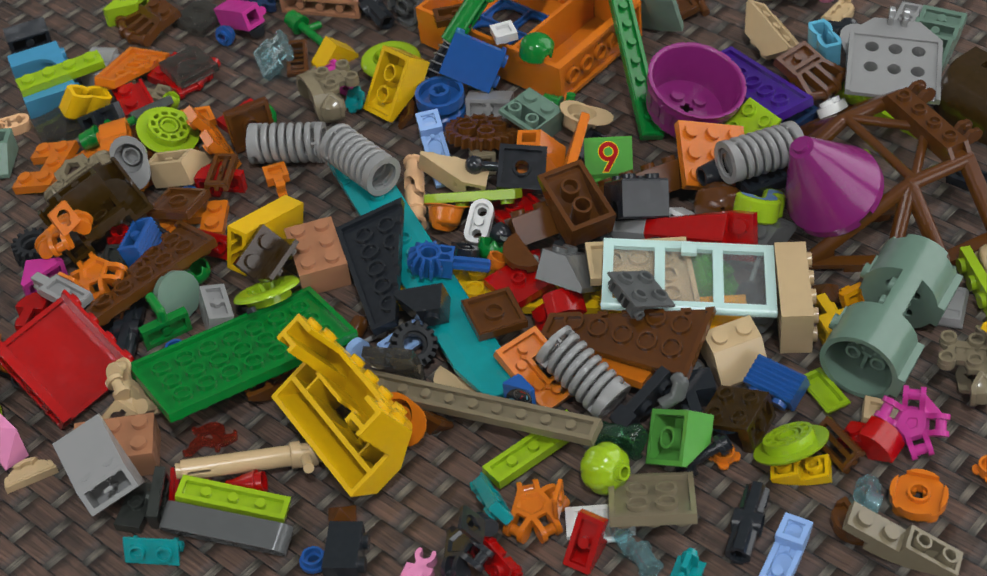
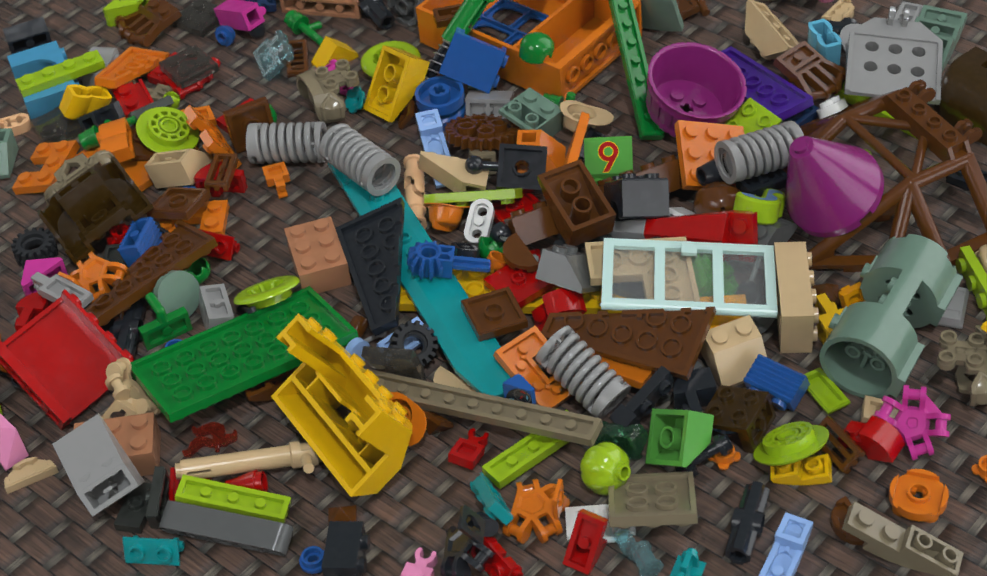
(74, 220): orange piece -> none
(133, 158): light grey piece -> none
(265, 255): dark brown bracket -> none
(276, 216): yellow slope -> none
(425, 303): black slope -> none
(468, 452): none -> red plate
(503, 32): white plate -> none
(637, 292): dark grey hinge -> none
(677, 393): dark grey arm -> none
(873, 496): clear light blue connector -> none

